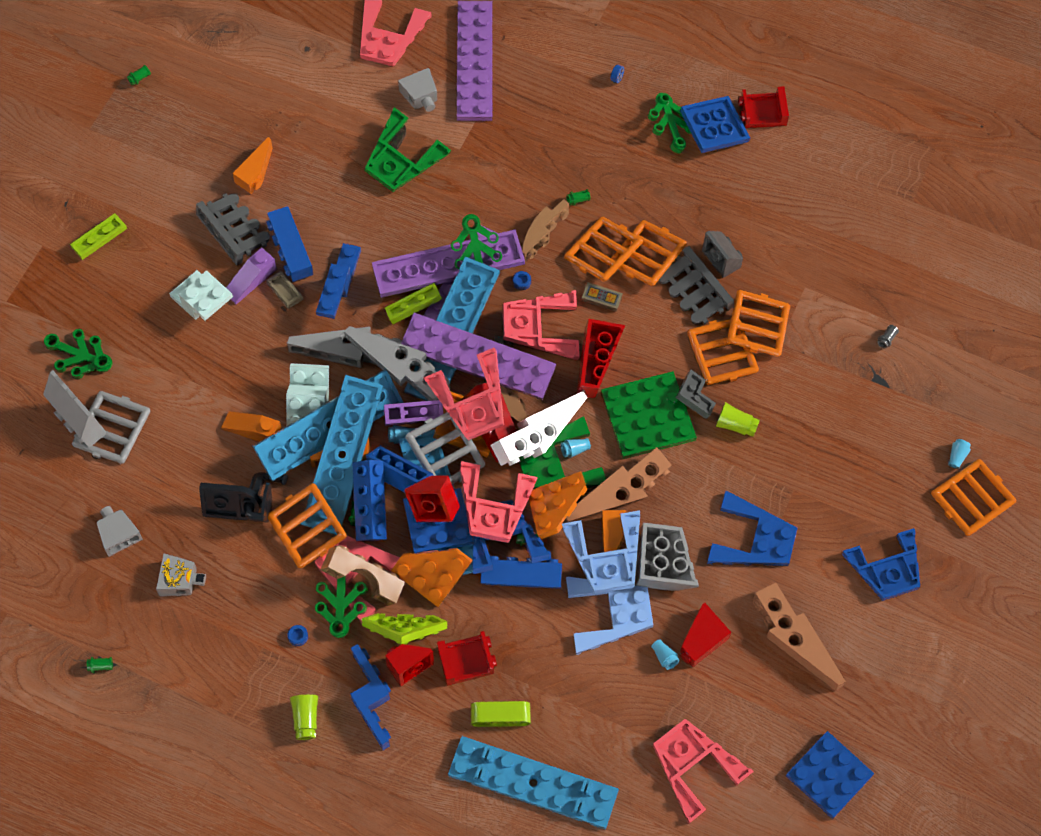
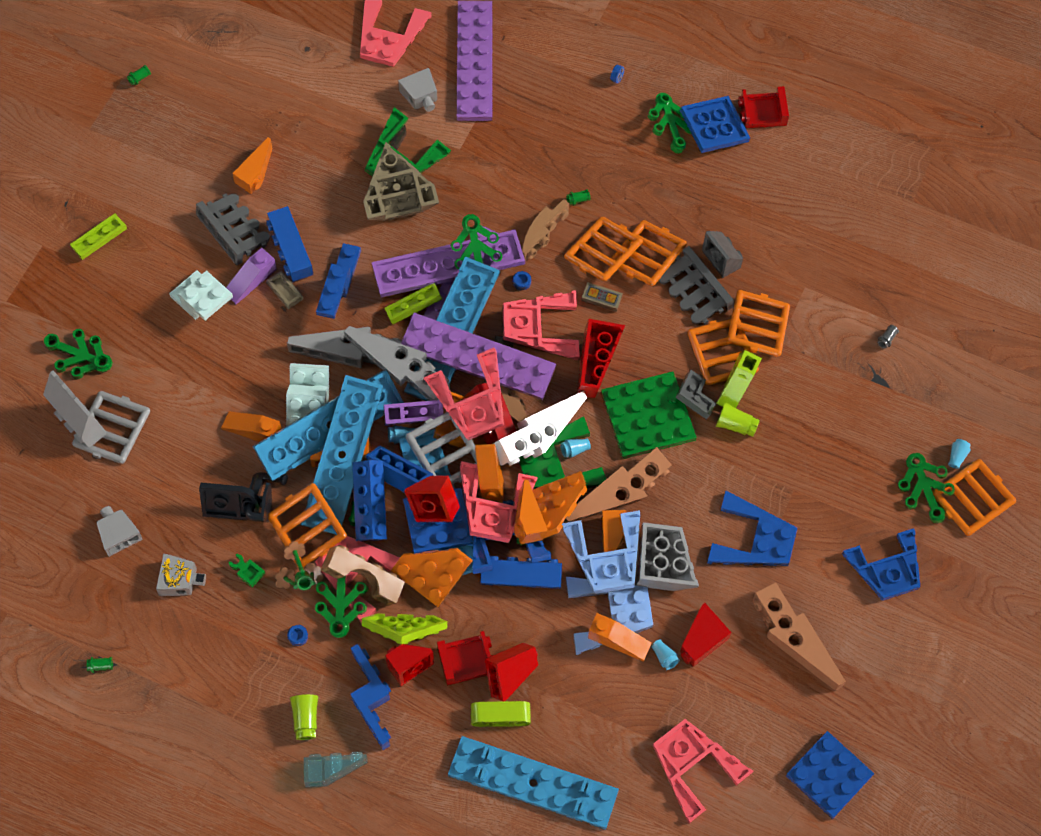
(248, 571): none -> green plate
(305, 577): none -> nougat plant
(325, 770): none -> clear light blue slope
(397, 189): none -> dark tan wedge
(489, 473): none -> orange slope
(510, 669): none -> red slope
(529, 521): none -> orange slope
(618, 637): none -> orange slope
(739, 378): none -> lime slope
(925, 483): none -> green plant

